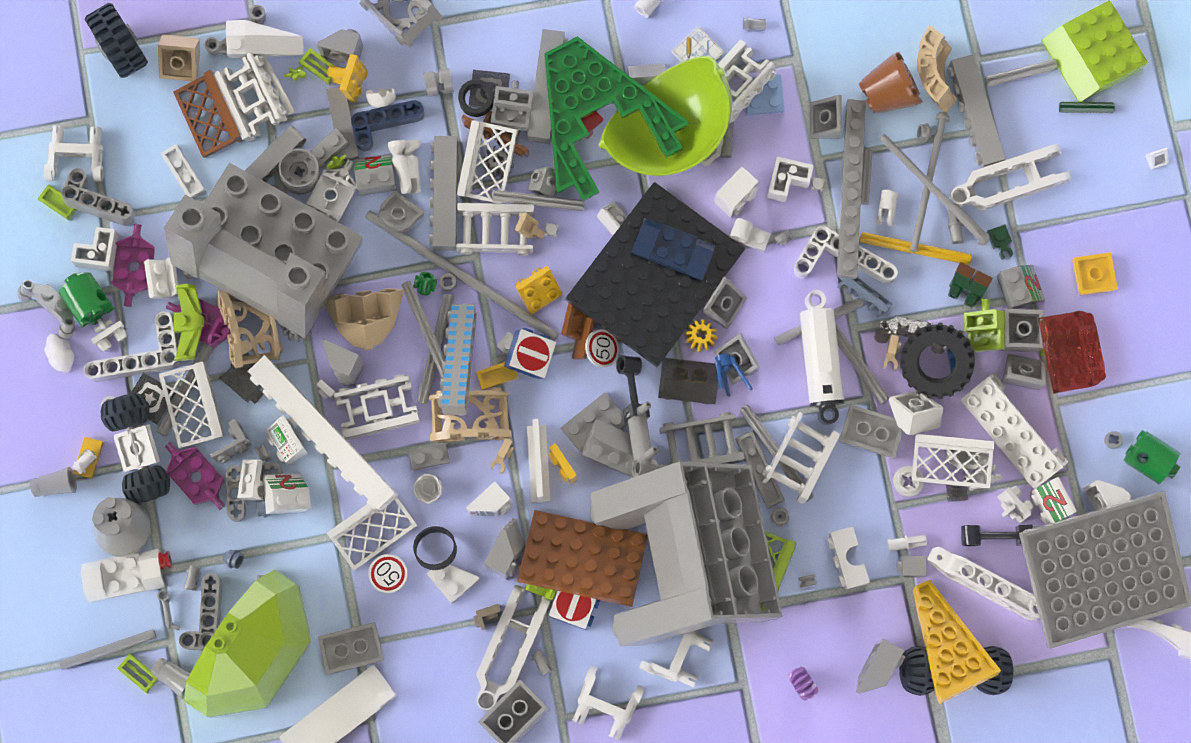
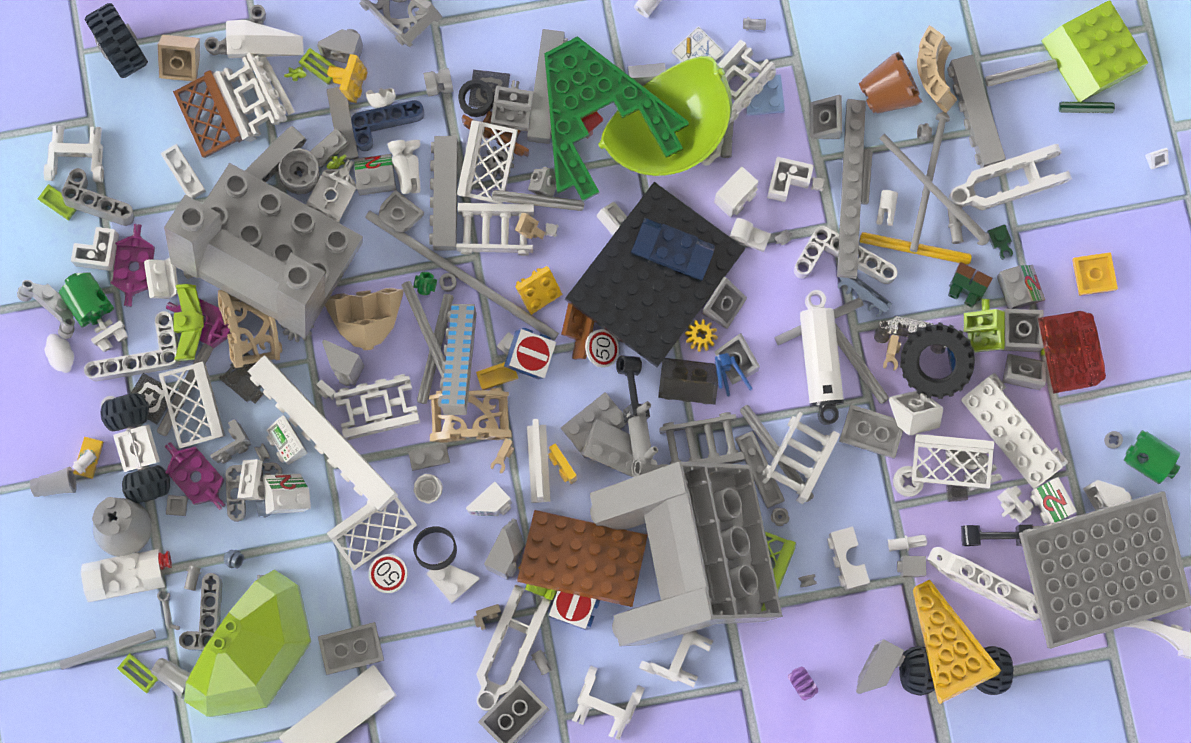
(176, 505): none -> light grey tile

